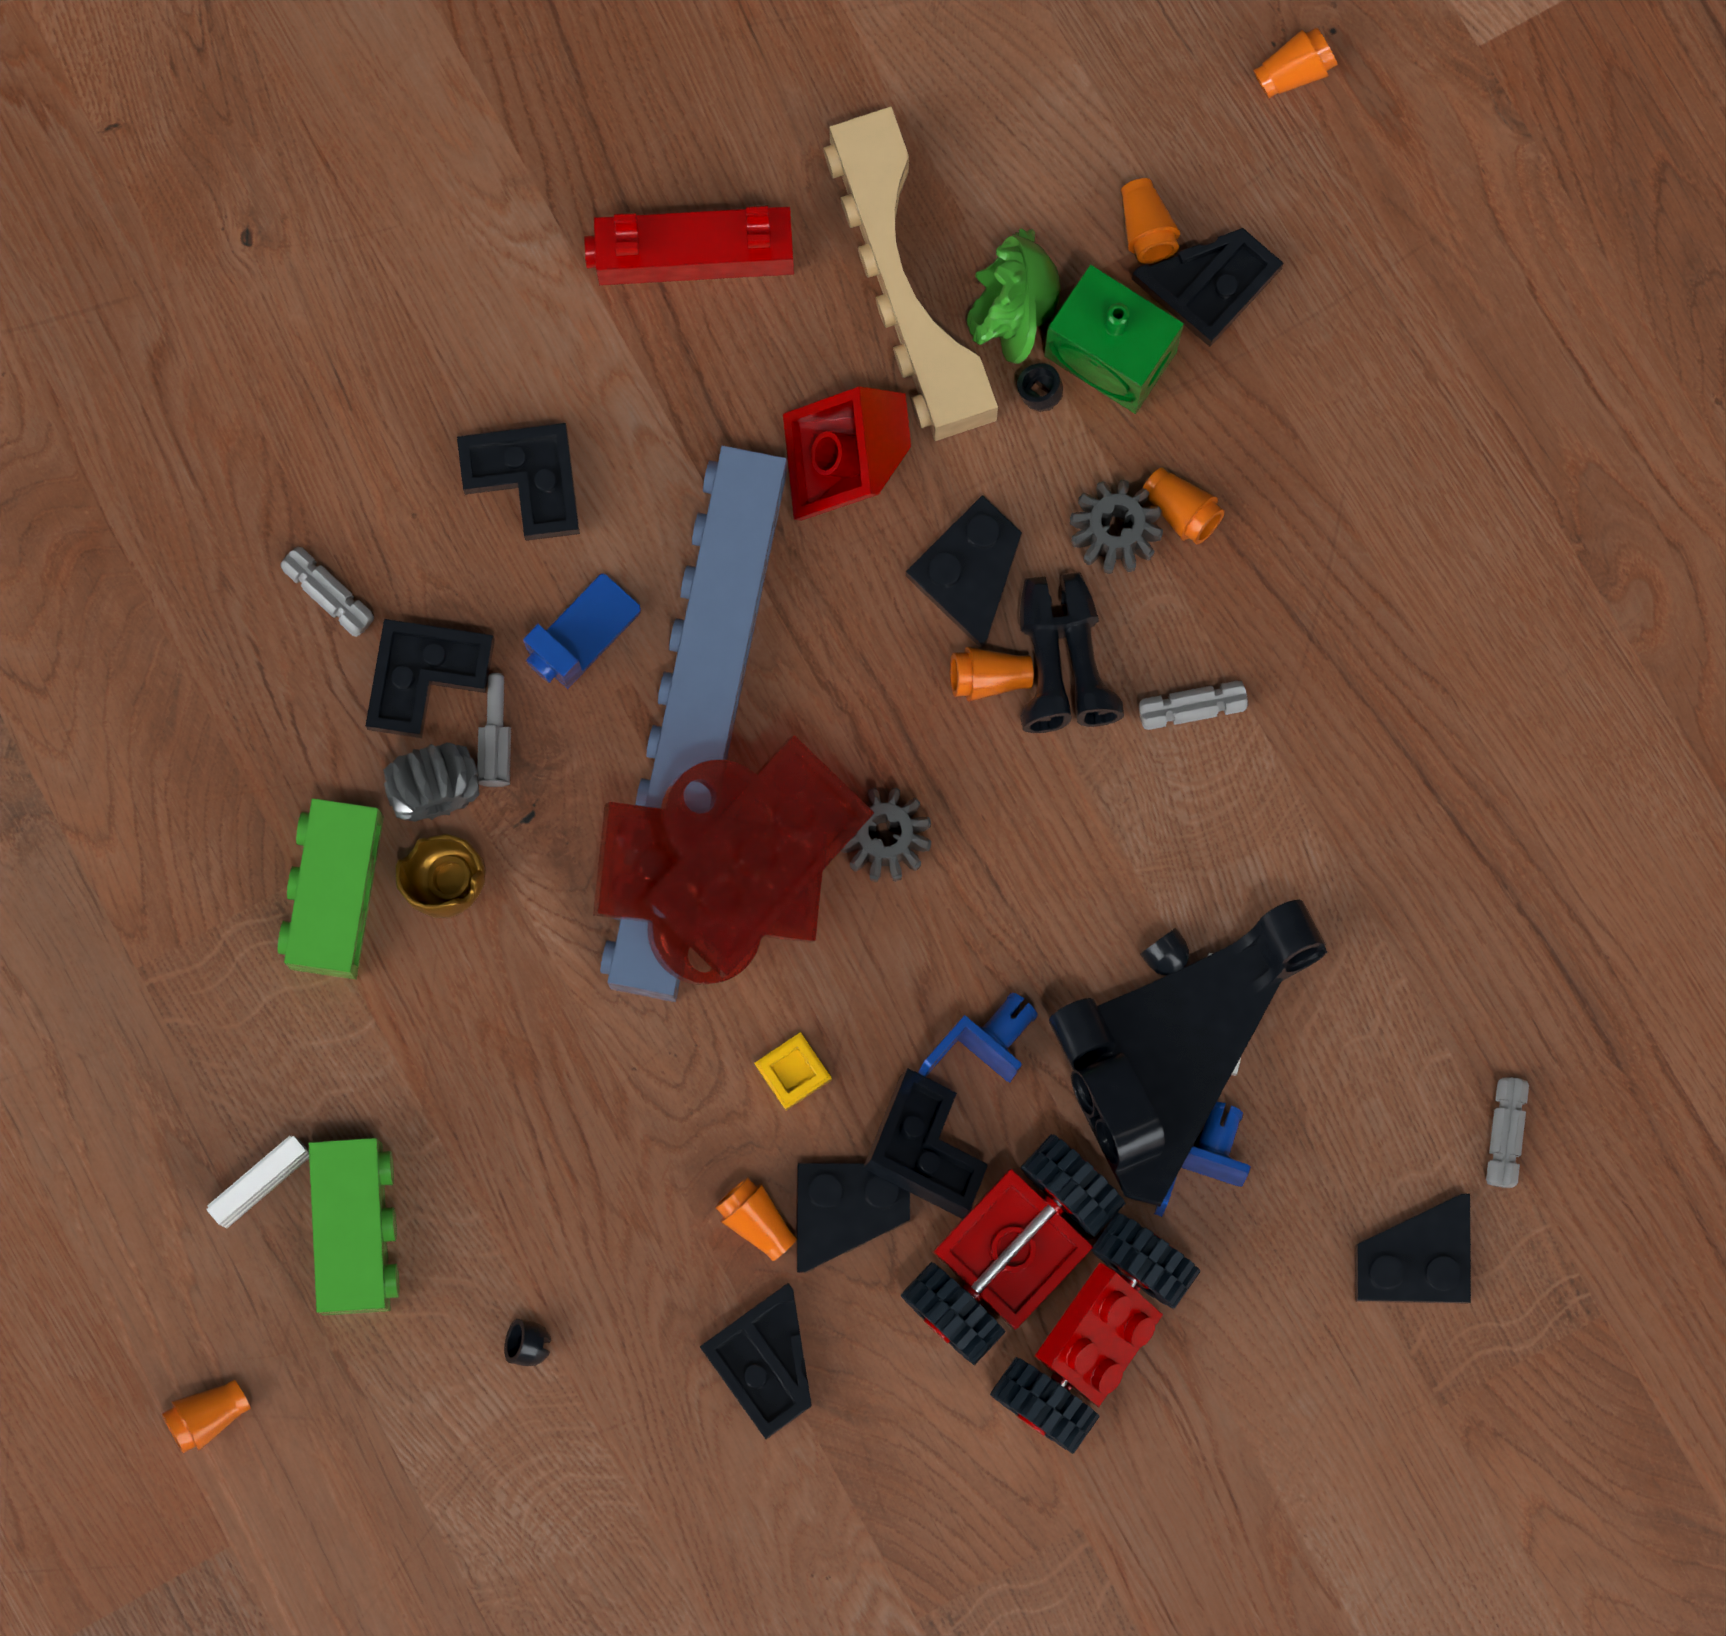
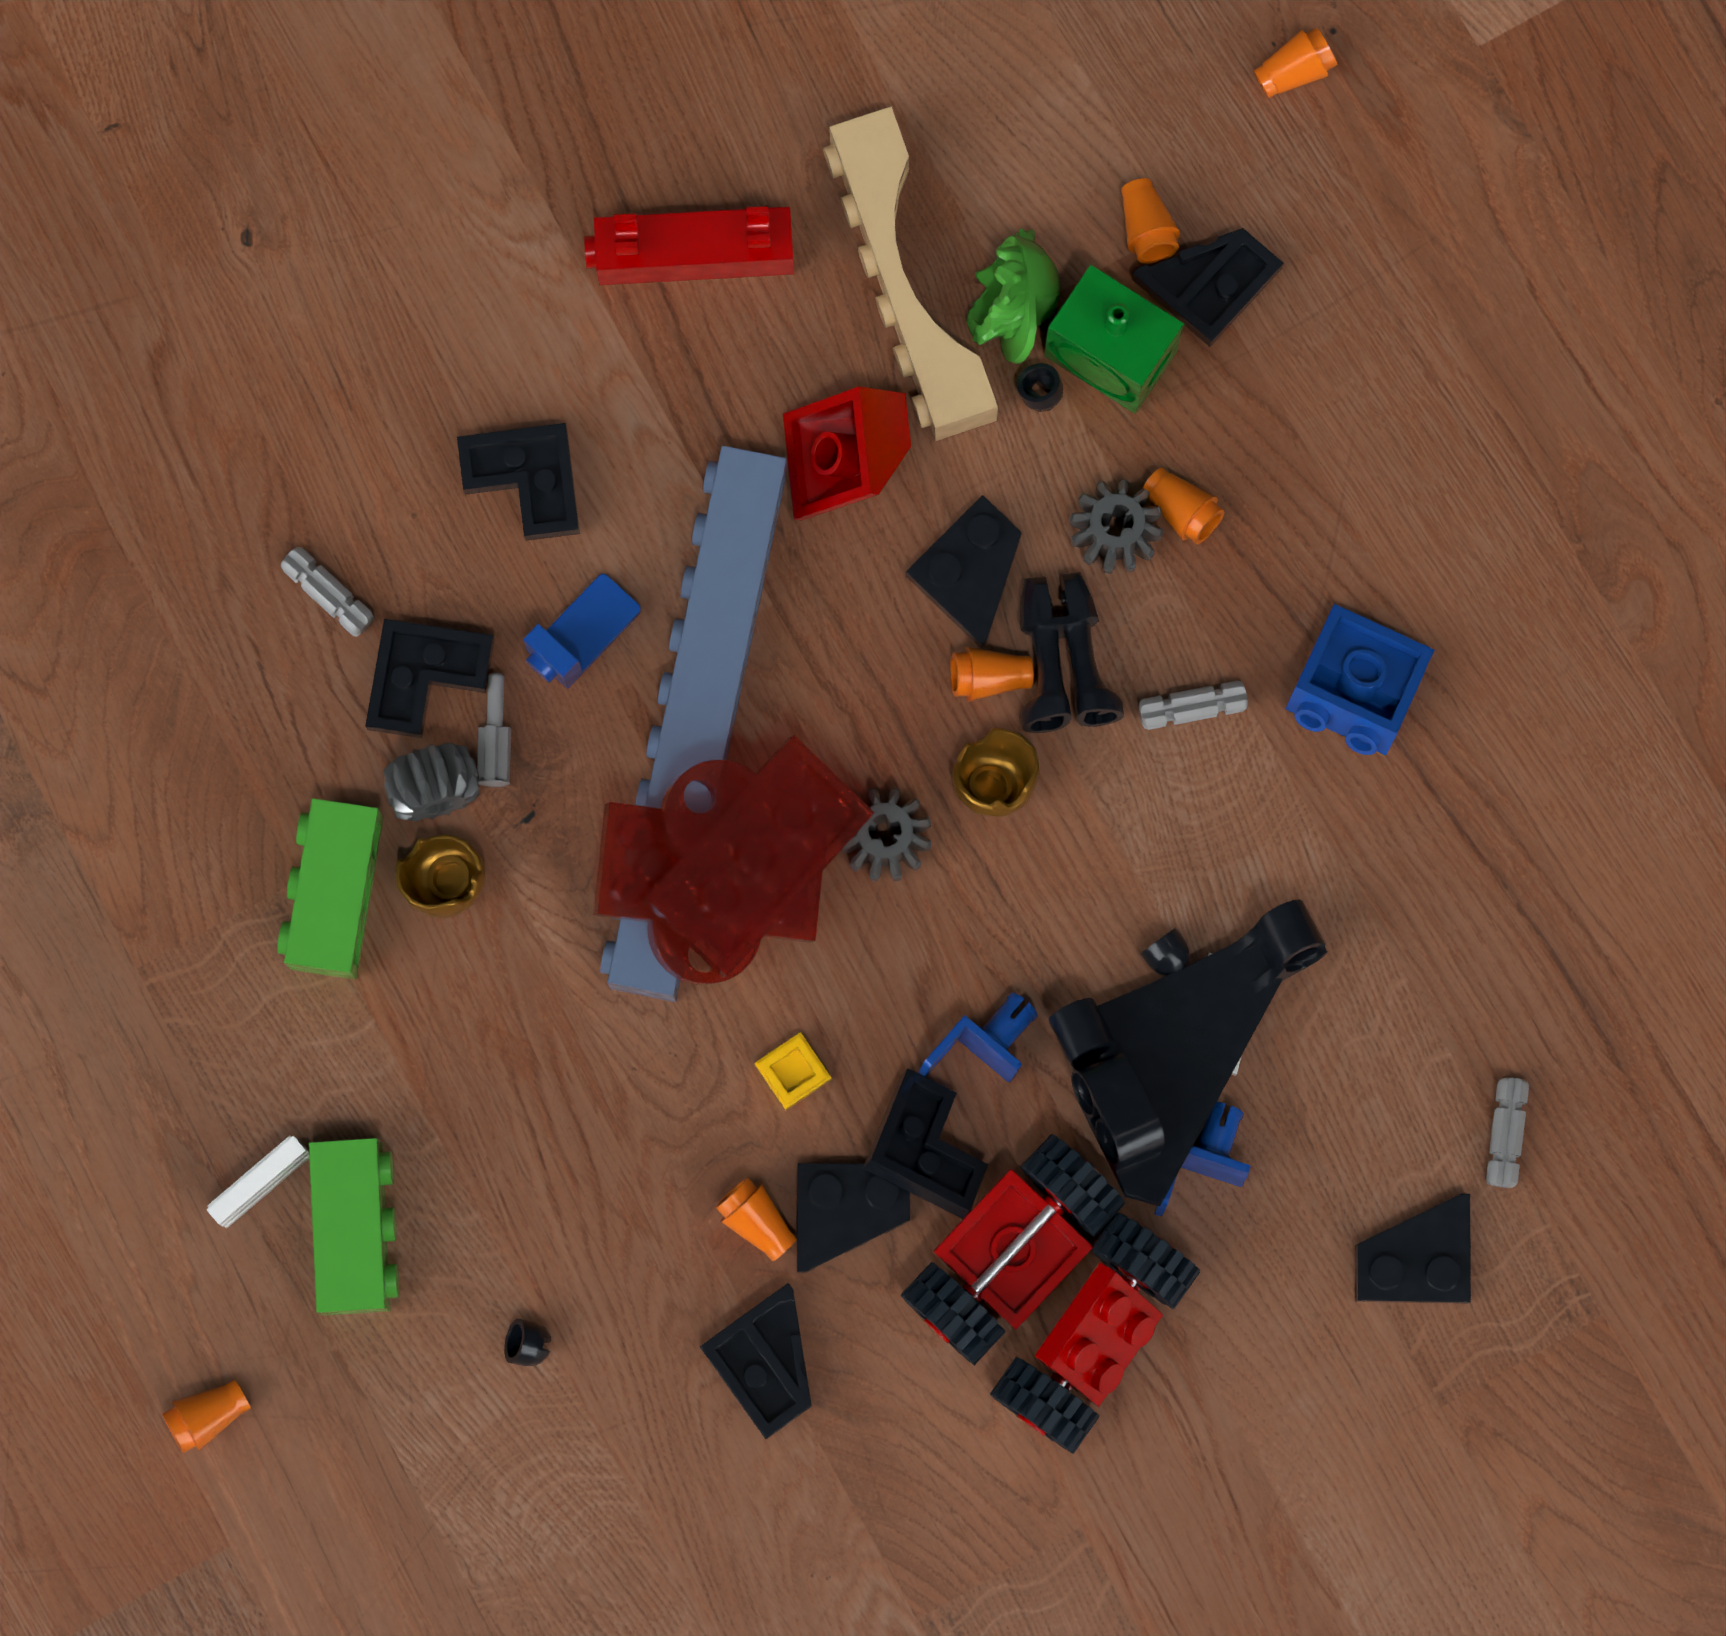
(996, 773): none -> pearl gold hair
(1359, 681): none -> blue plate

